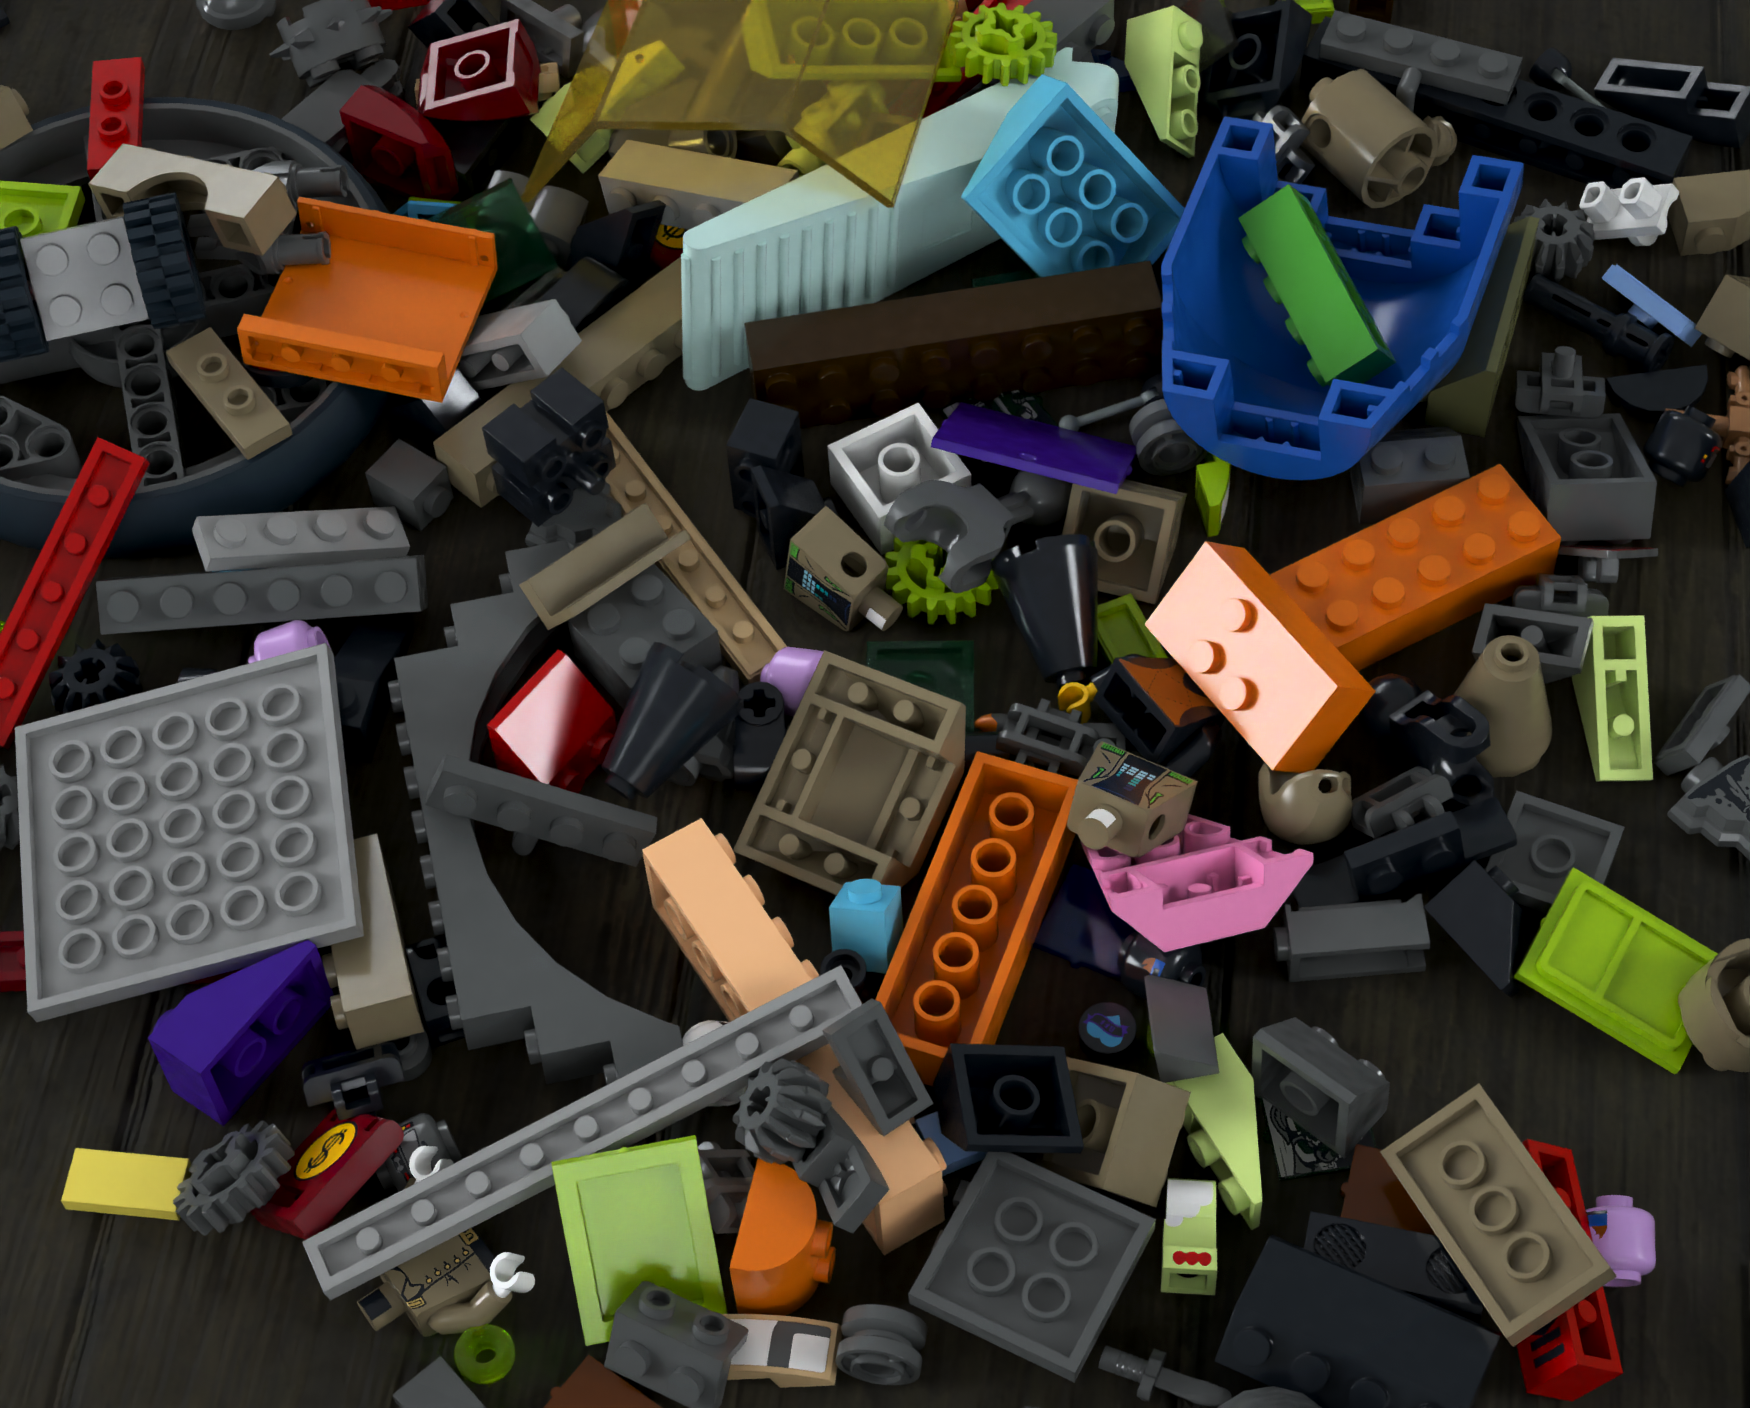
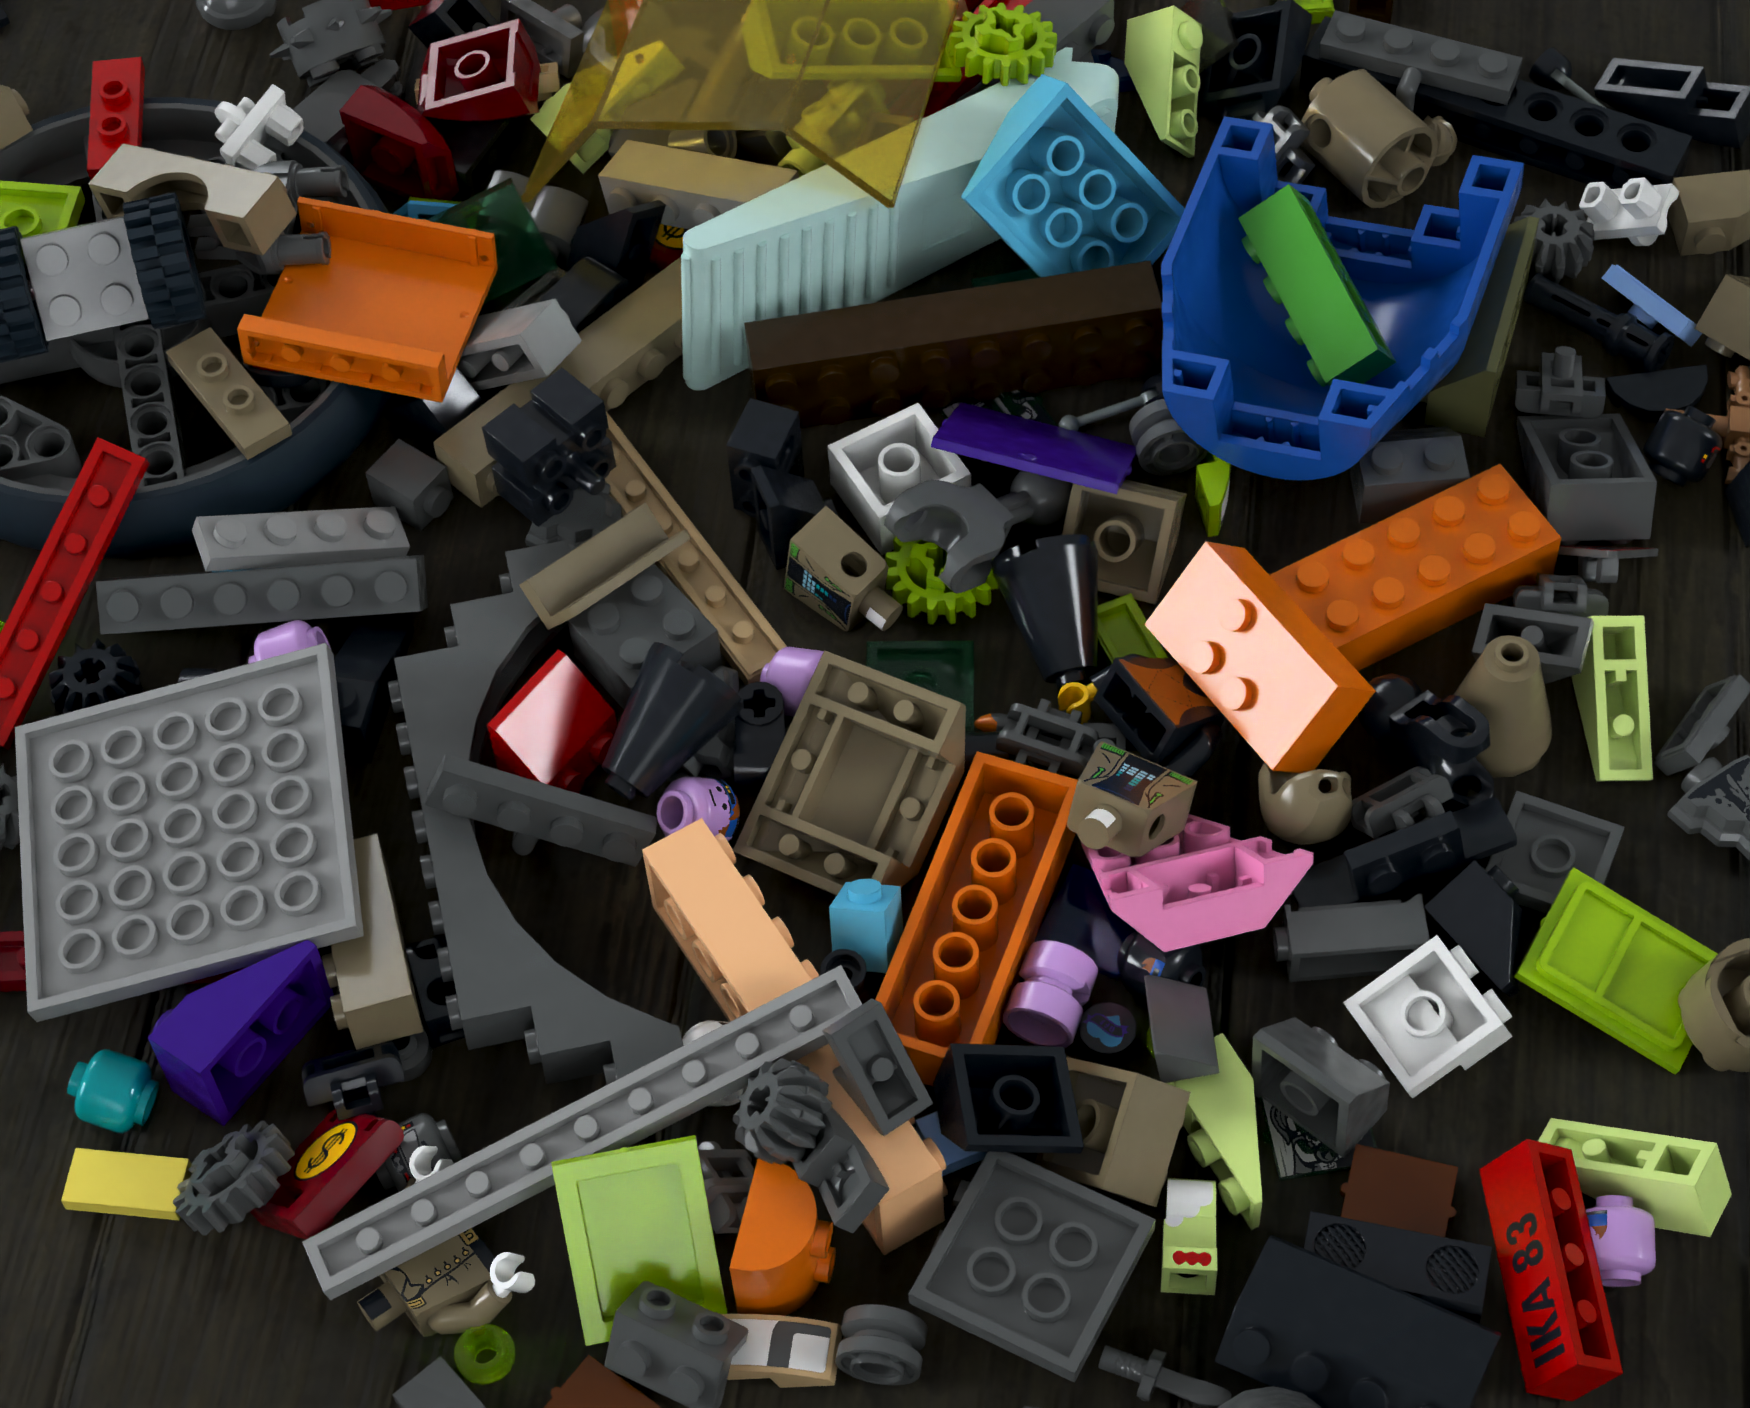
(113, 1091): none -> teal head
(250, 125): none -> white hips
(698, 798): none -> lavender head
(1050, 999): none -> lavender wheel
(1429, 1015): none -> white plate
(1497, 1215): dark tan plate -> none
(1665, 1175): none -> yellowish green slope

